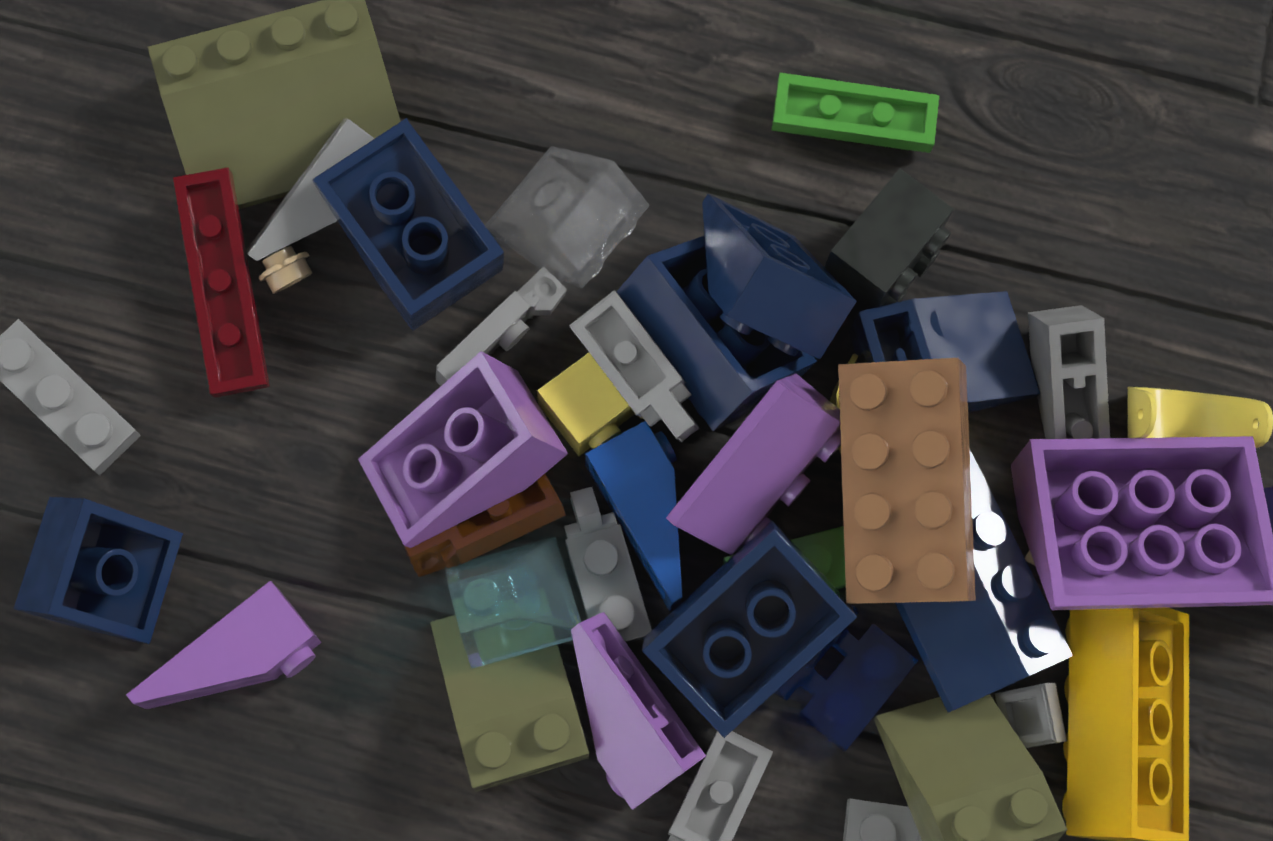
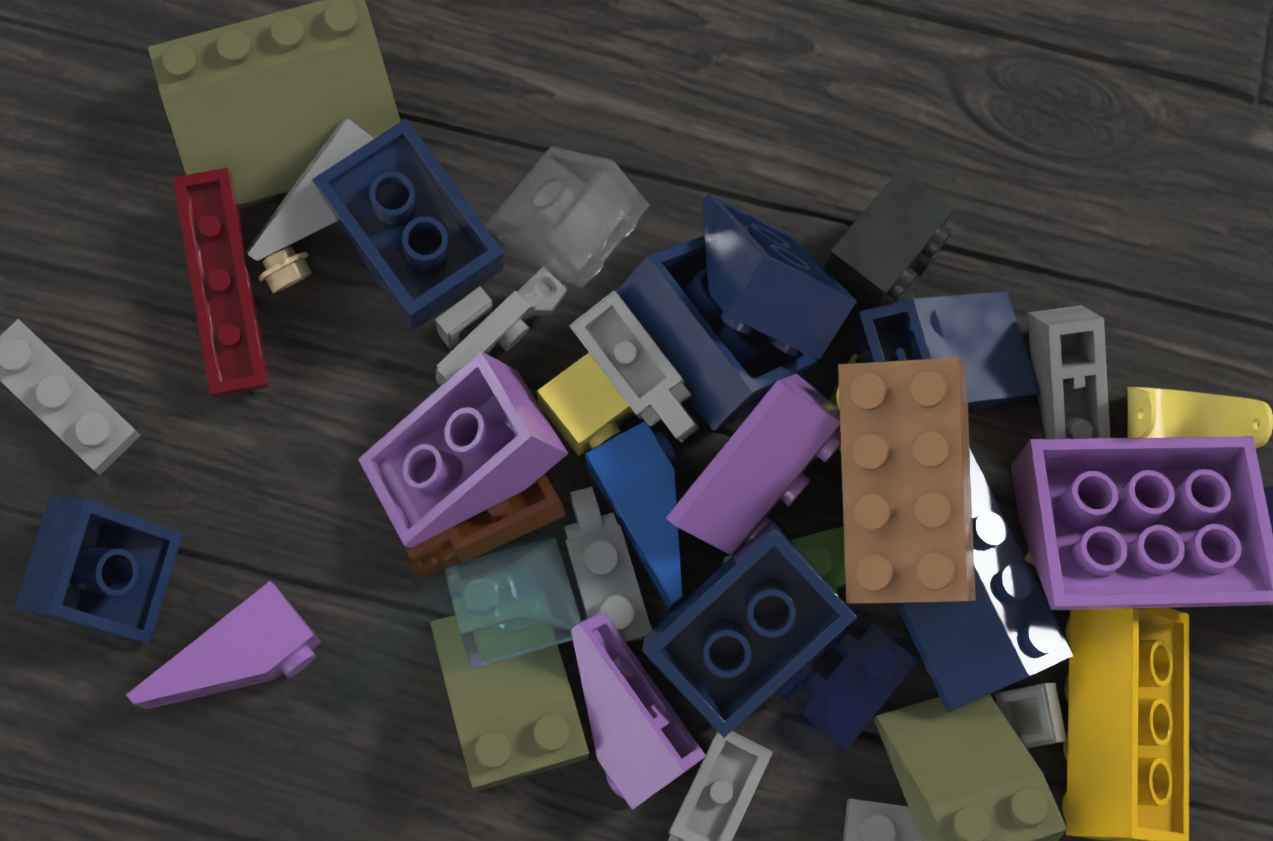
(463, 317): none -> light grey tile
(855, 112): bright green plate -> none

